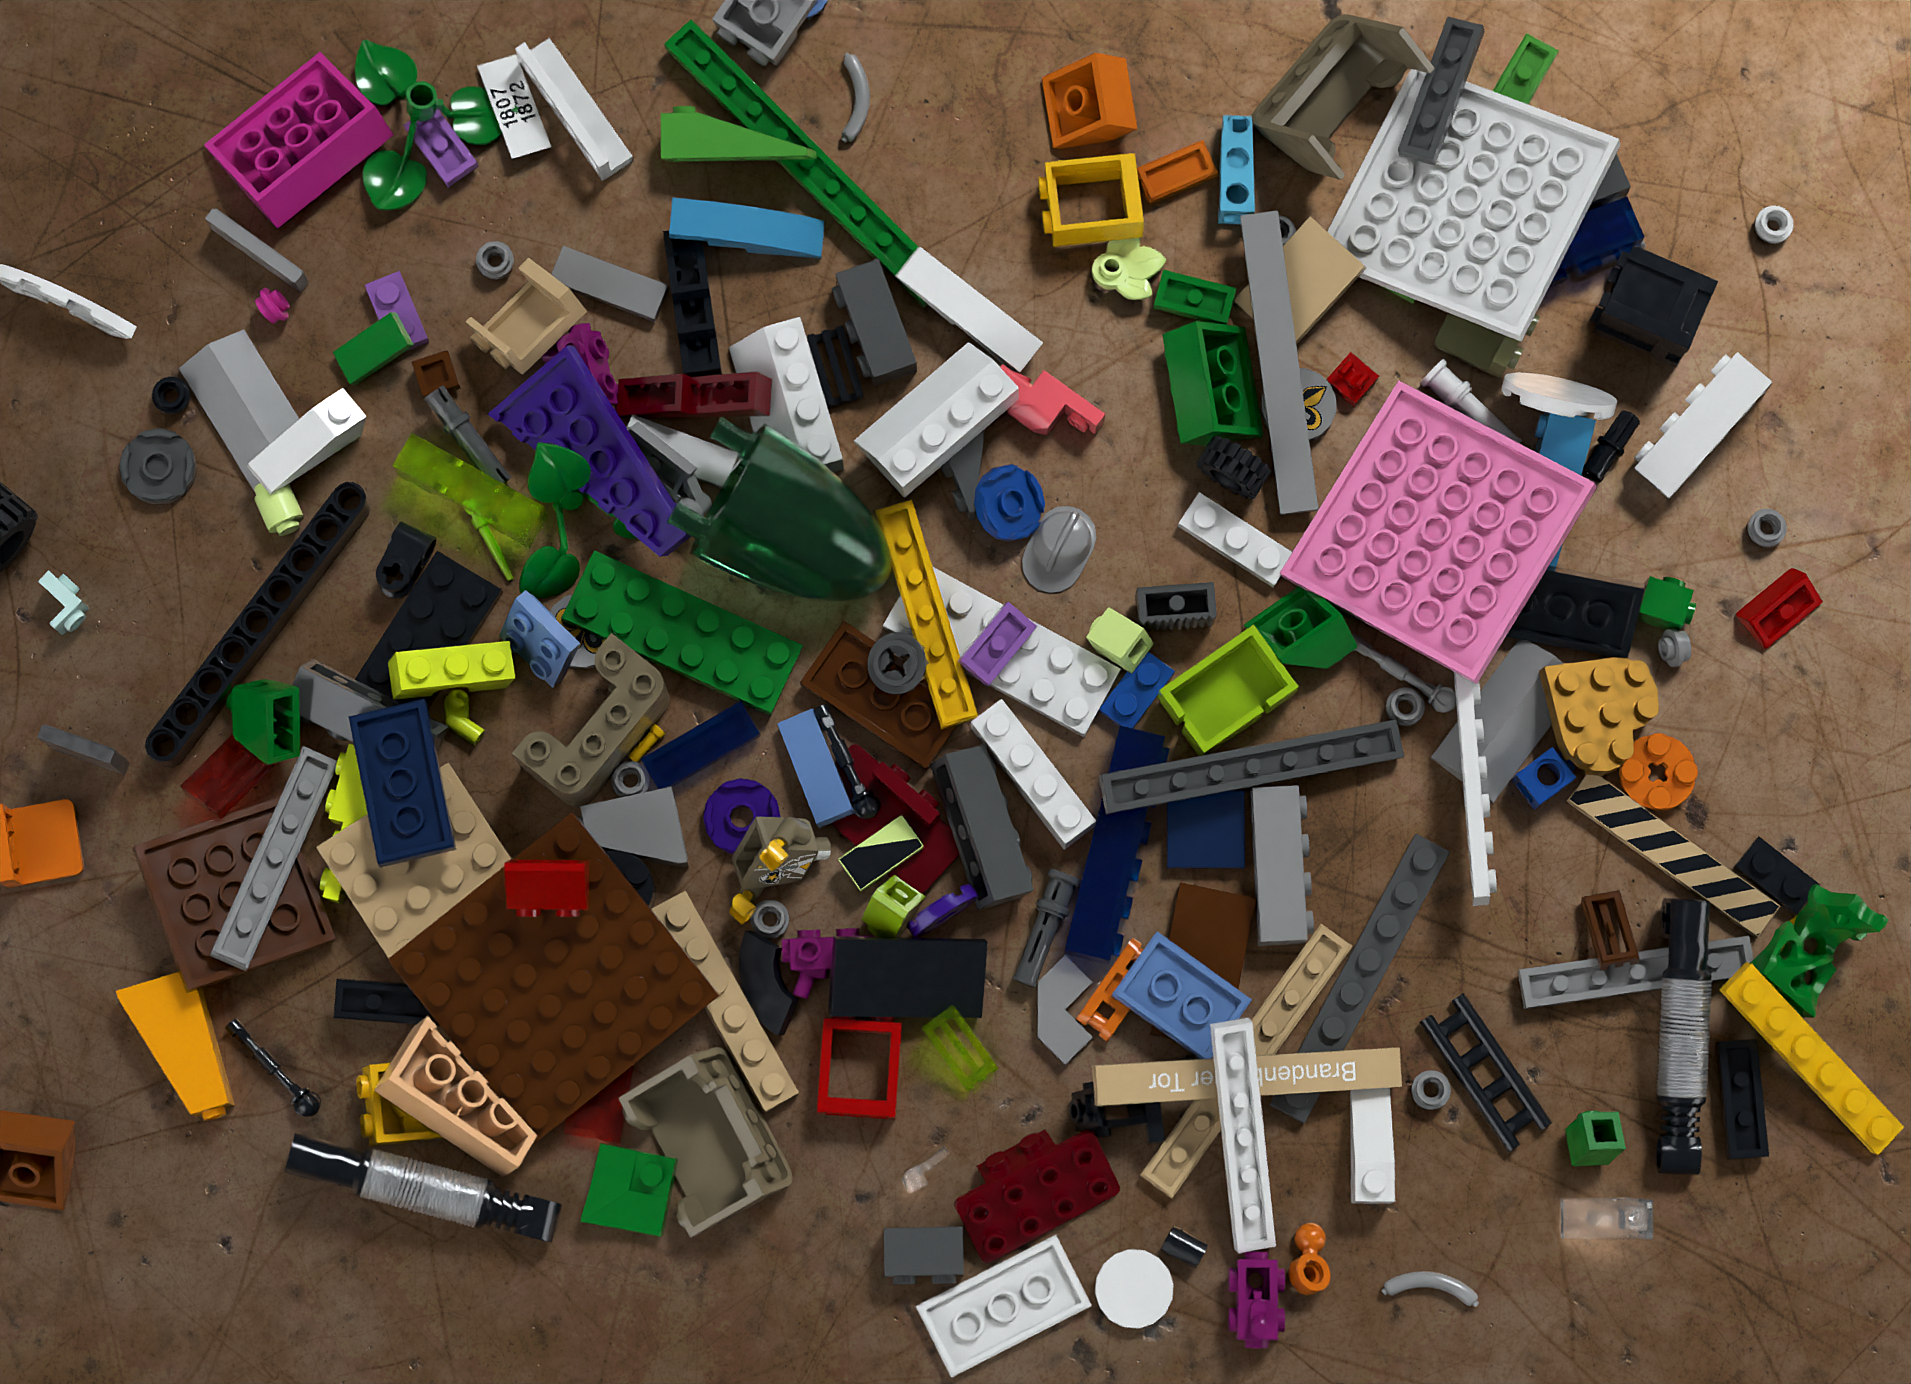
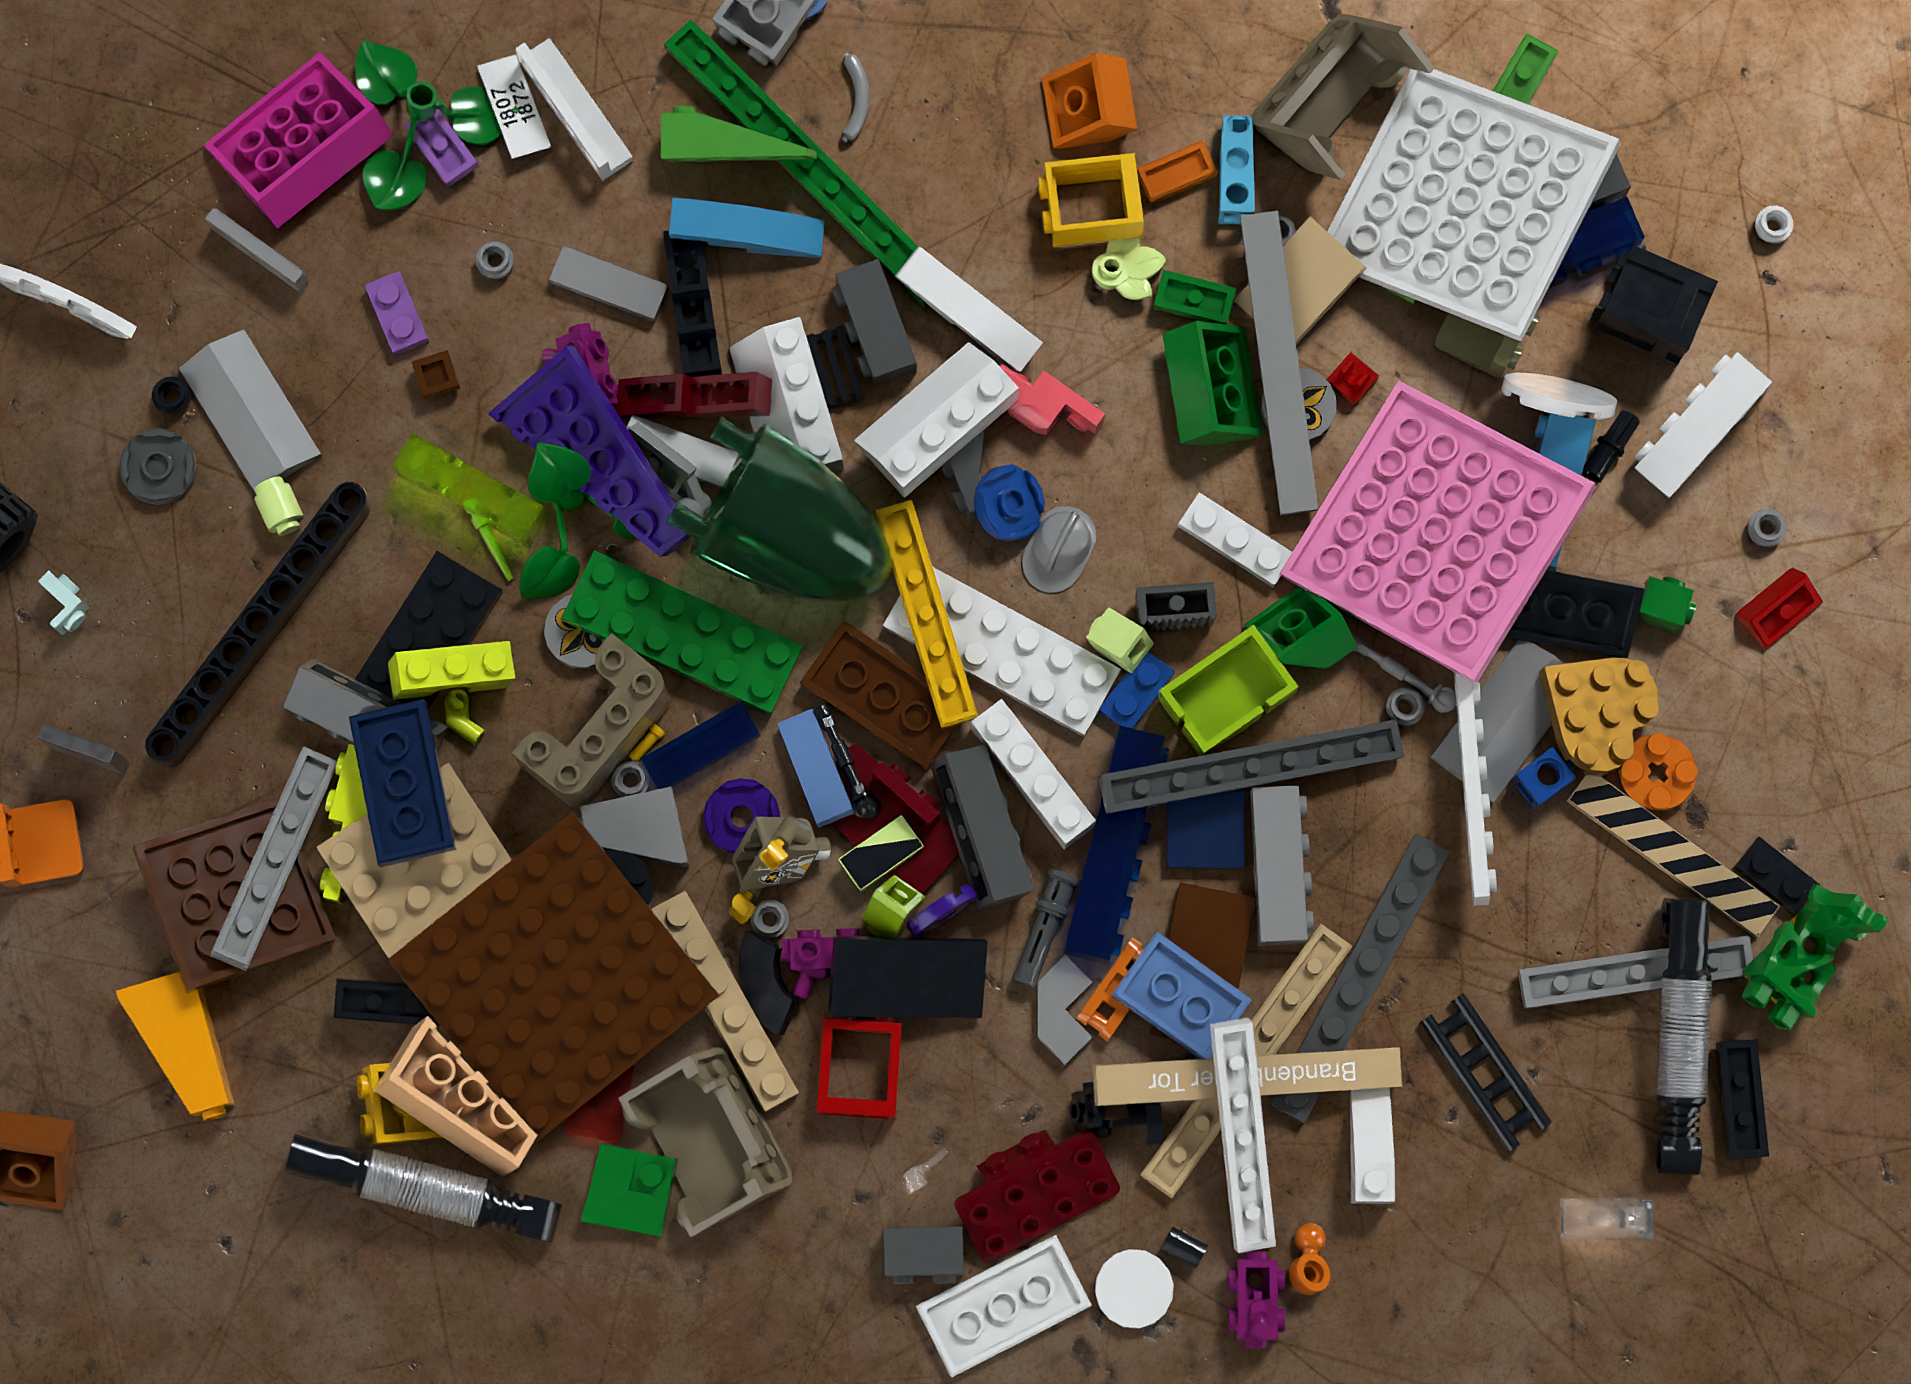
(225, 777): clear red plate -> none
(266, 719): green torso -> none
(272, 305): dark pink plate -> none
(304, 1101): black piece -> none
(309, 441): white slope -> none
(373, 348): green tile -> none
(406, 553): black piece -> none
(463, 432): dark grey pin -> none
(529, 320): tan panel -> none
(539, 638): medium blue plate -> none
(547, 885): red slope -> none
(881, 660): dark grey gear -> none
(978, 1074): clear neon green tile -> none
(997, 643): medium lavender plate -> none
(1233, 467): black tyre -> none
(1431, 1280): light grey piece -> none
(1439, 1081): light grey plate -> none
(1441, 90): dark grey plate -> none
(1458, 396): white pin -> none
(1595, 1138): green brick -> none
(1616, 957): reddish brown tile -> none
(1674, 647): light grey plate -> none
(1811, 1058): yellow plate -> none

